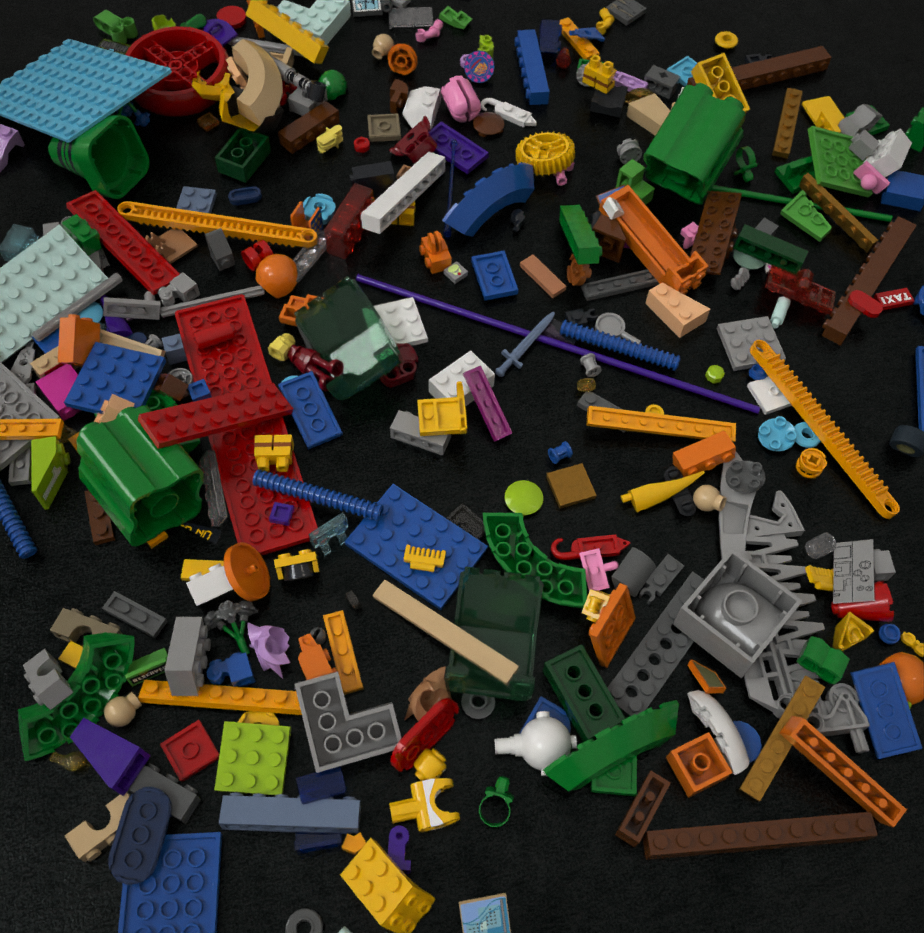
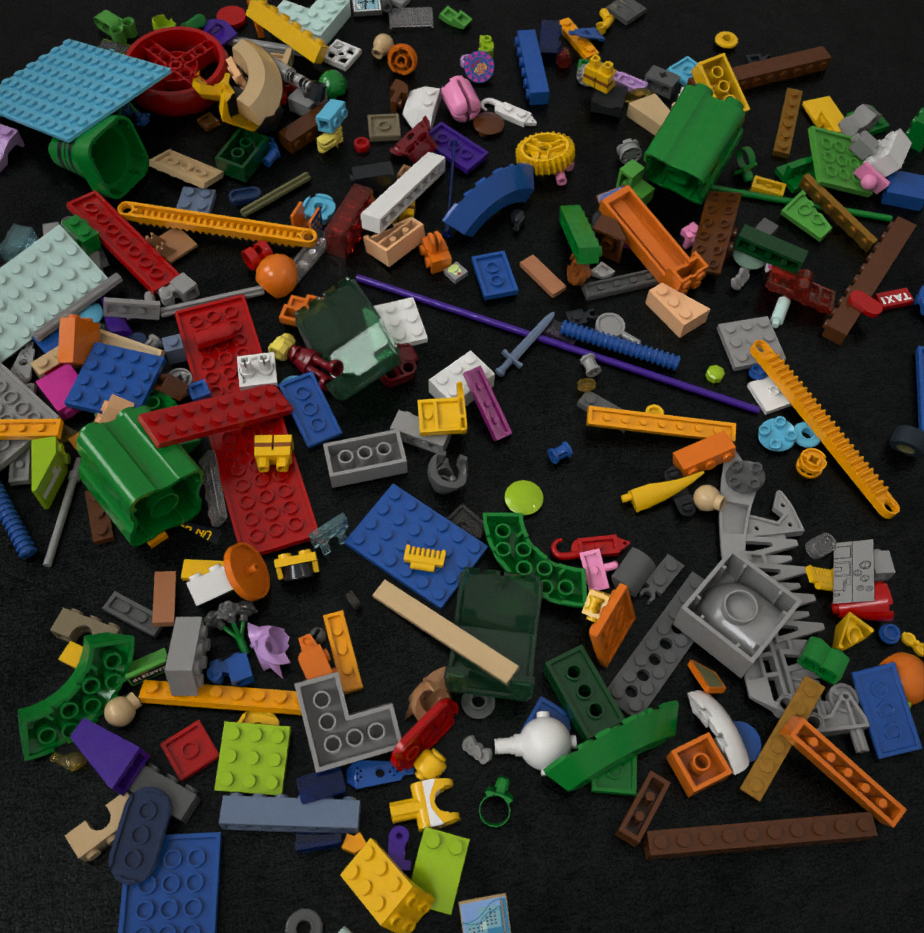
(45, 679): light grey arch -> none
(73, 479): none -> light grey bar
(164, 599): none -> nougat tile
(186, 169): none -> tan plate
(219, 249): dark grey slope -> none
(257, 370): none -> white plate
(273, 153): none -> blue piece
(275, 194): none -> olive axle
(281, 513): dark purple tile -> none
(317, 494): blue piece -> none
(331, 116): none -> medium azure brick
(342, 47): none -> white piece
(365, 458): none -> light grey brick
(368, 773): none -> blue piece
(396, 241): none -> light nougat wedge
(434, 31): bright pink piece -> none
(440, 867): none -> lime slope
(443, 478): none -> dark grey piece
(477, 750): none -> light grey piece
(571, 485): pearl gold tile -> none
(602, 271): none -> white tile
(613, 208): white slope -> none
(767, 186): none -> yellow tile

